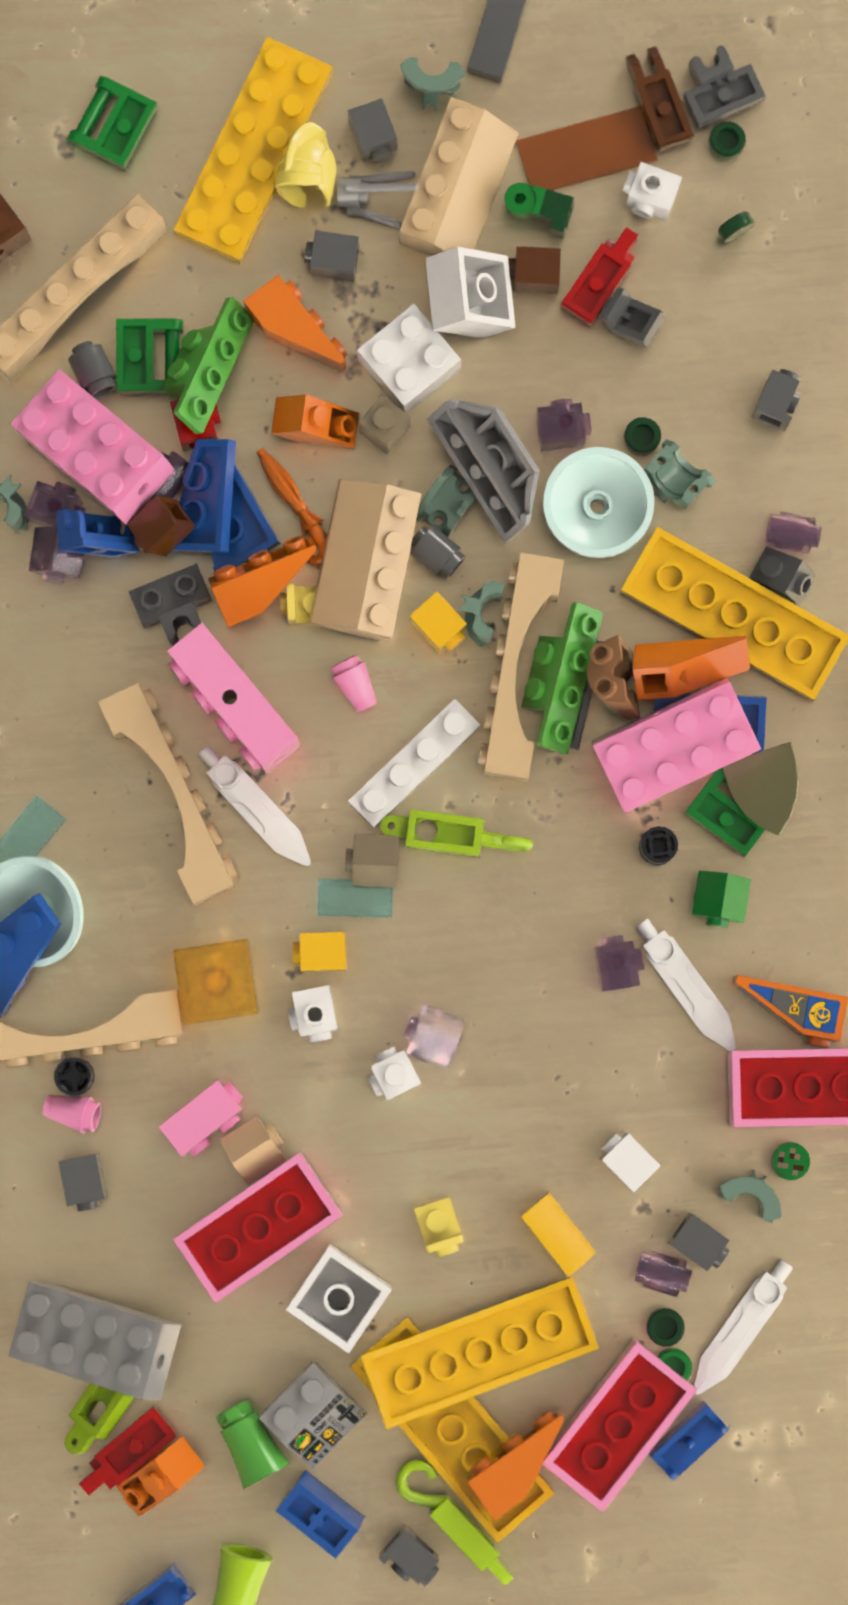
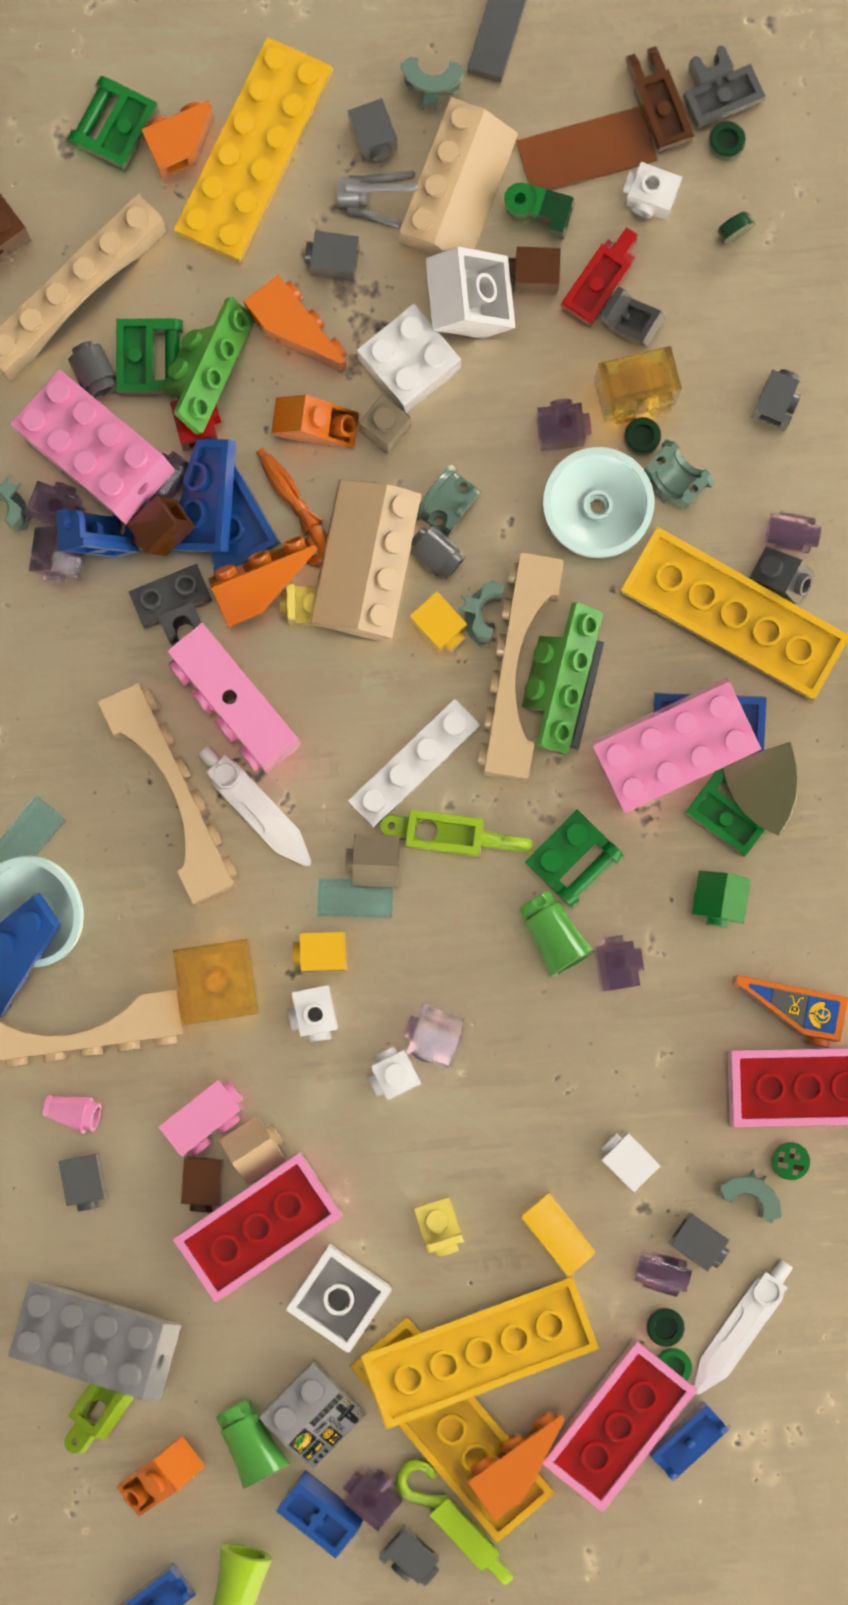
(67, 1076): black wheel -> none
(129, 1451): red hinge -> none
(179, 138): none -> orange slope
(202, 1183): none -> reddish brown brick
(306, 164): light yellow helmet -> none
(354, 682): bright pink cone -> none
(372, 1496): none -> brick
(490, 461): light grey wedge -> none
(555, 934): none -> bright green plant
(565, 849): none -> green plate
(608, 673): medium nougat cylinder -> none
(637, 385): none -> clear yellow brick
(653, 850): black wheel -> none
(686, 665): orange slope -> none
(687, 985): white piece -> none

